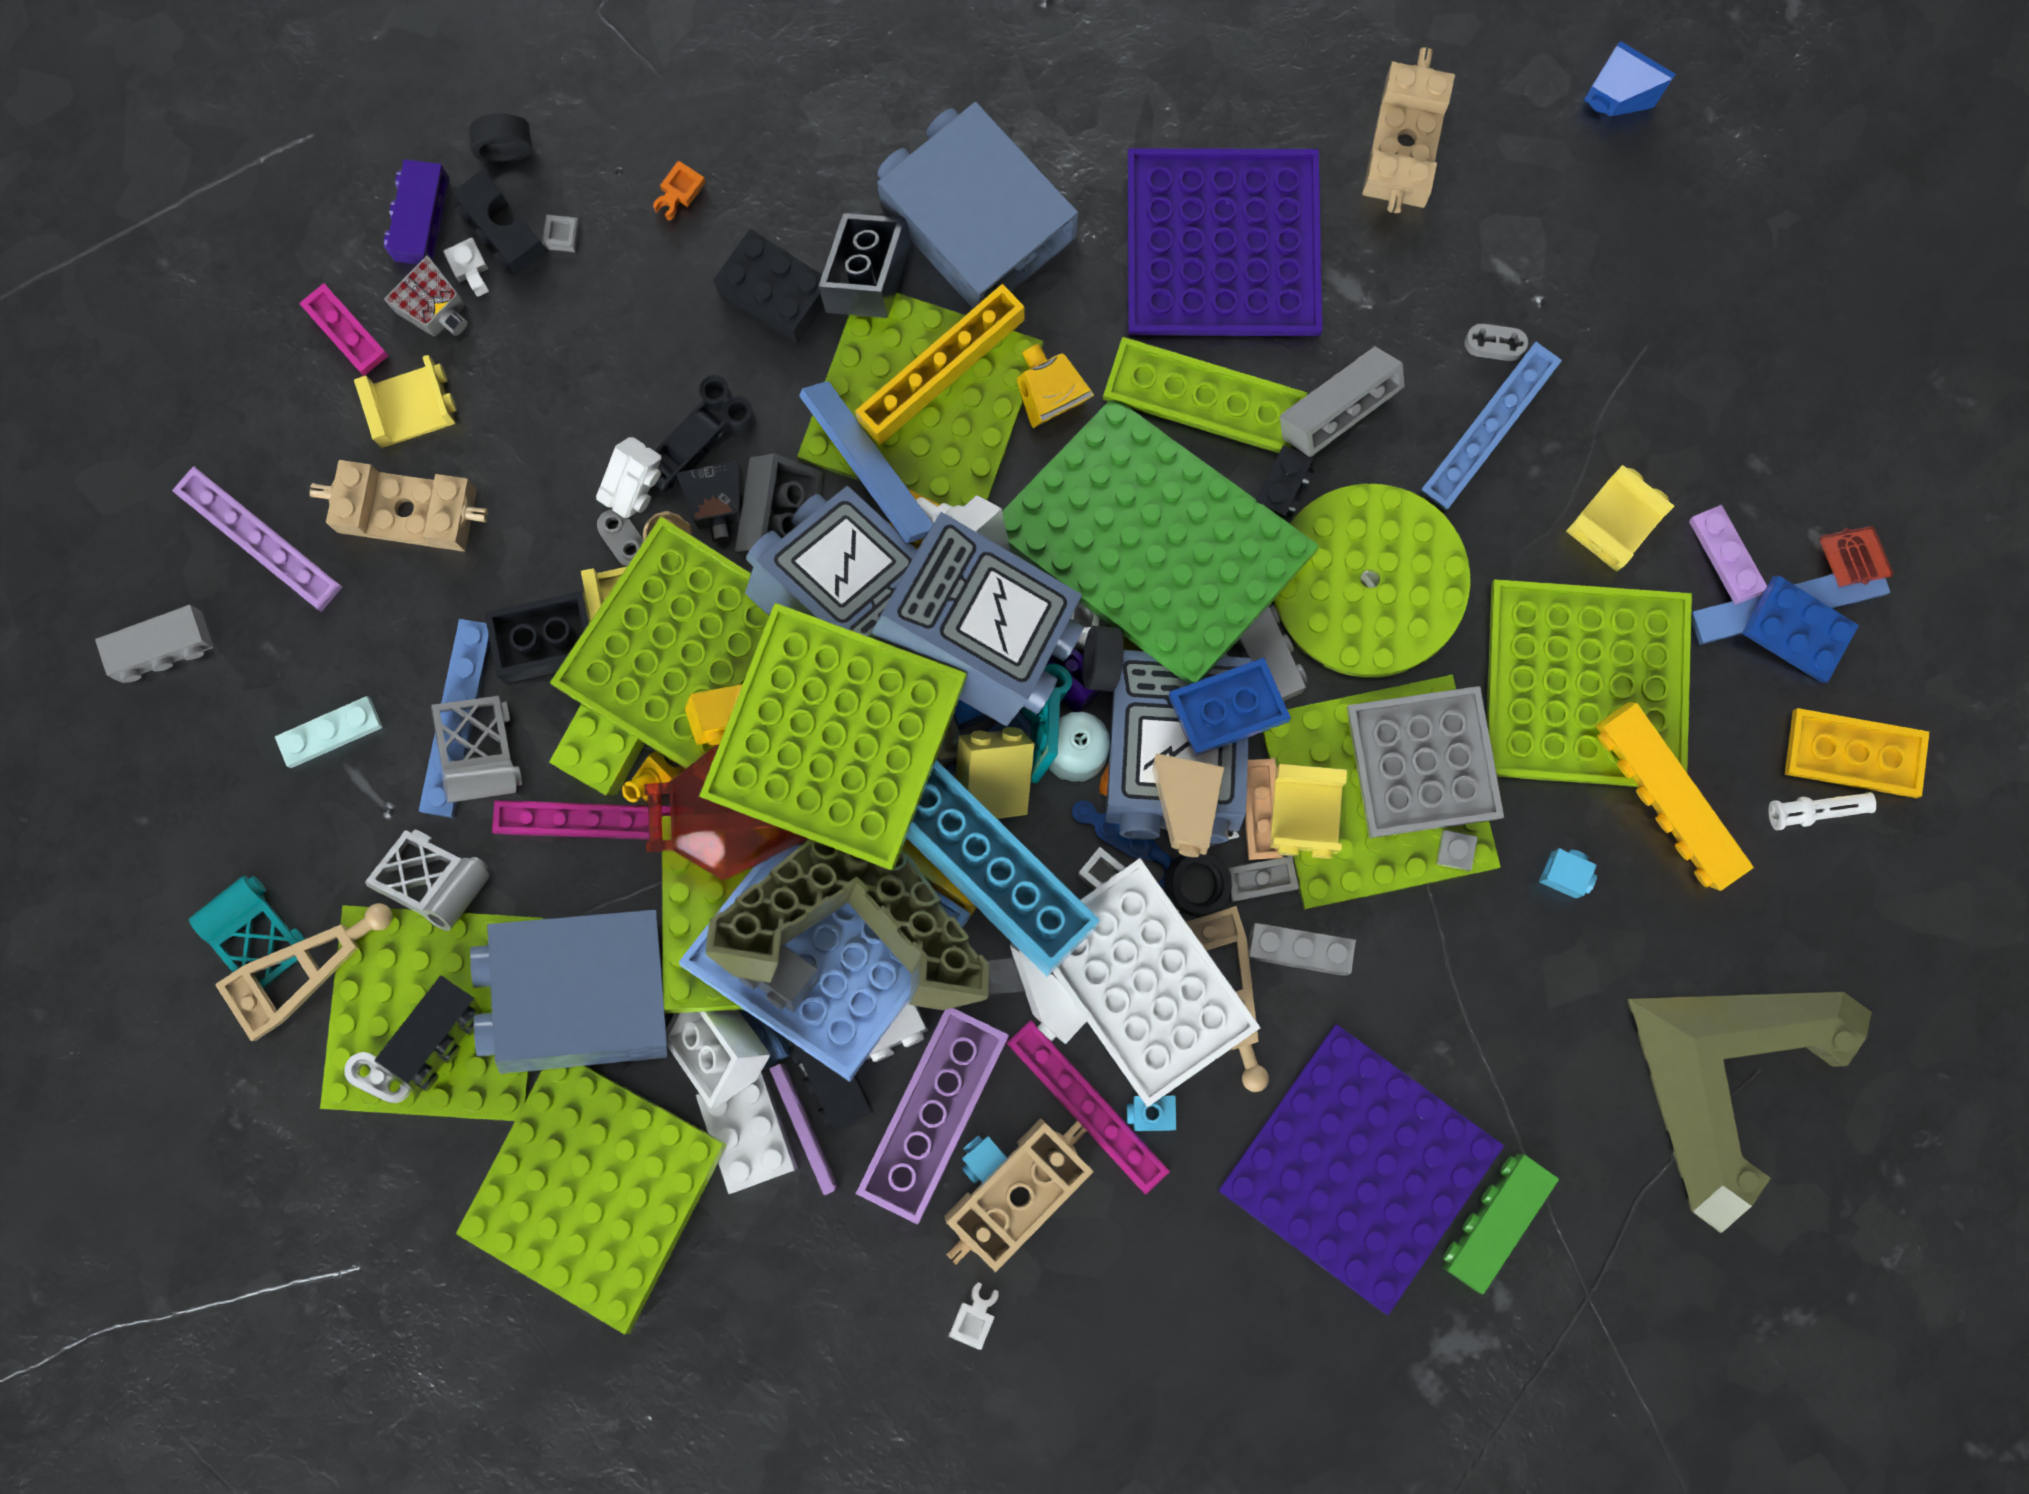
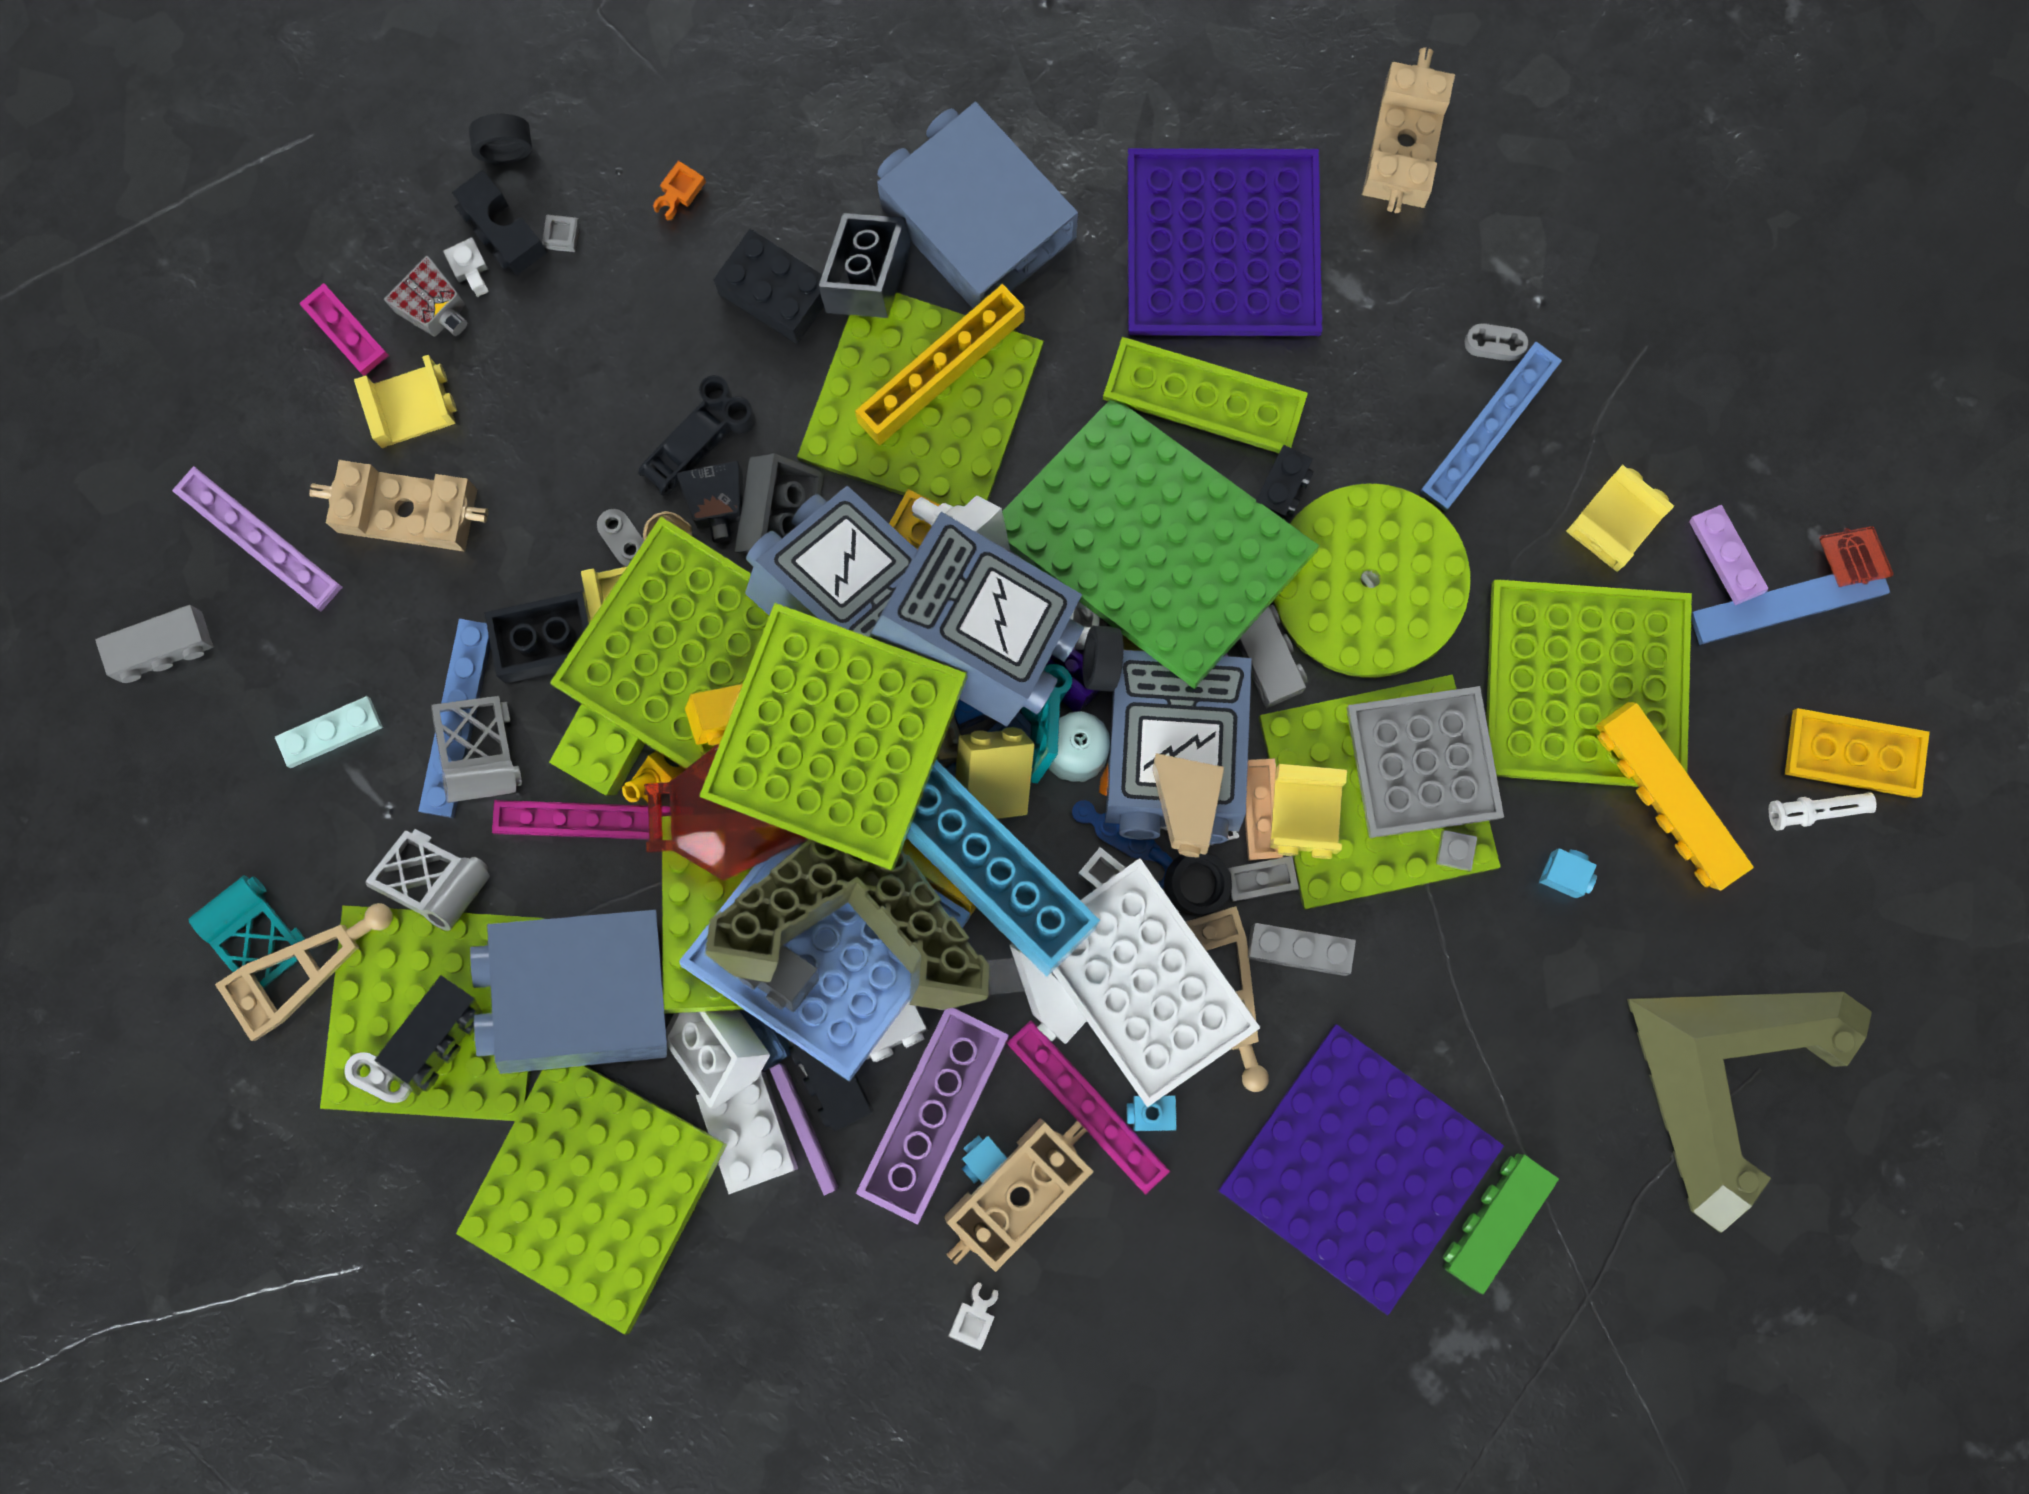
(416, 211): dark purple brick -> none
(629, 478): white brick -> none
(866, 461): medium blue tile -> none
(1050, 386): yellow torso -> none
(1229, 707): blue plate -> none
(1342, 401): light grey brick -> none
(1628, 83): slope -> none
(1800, 629): blue plate -> none

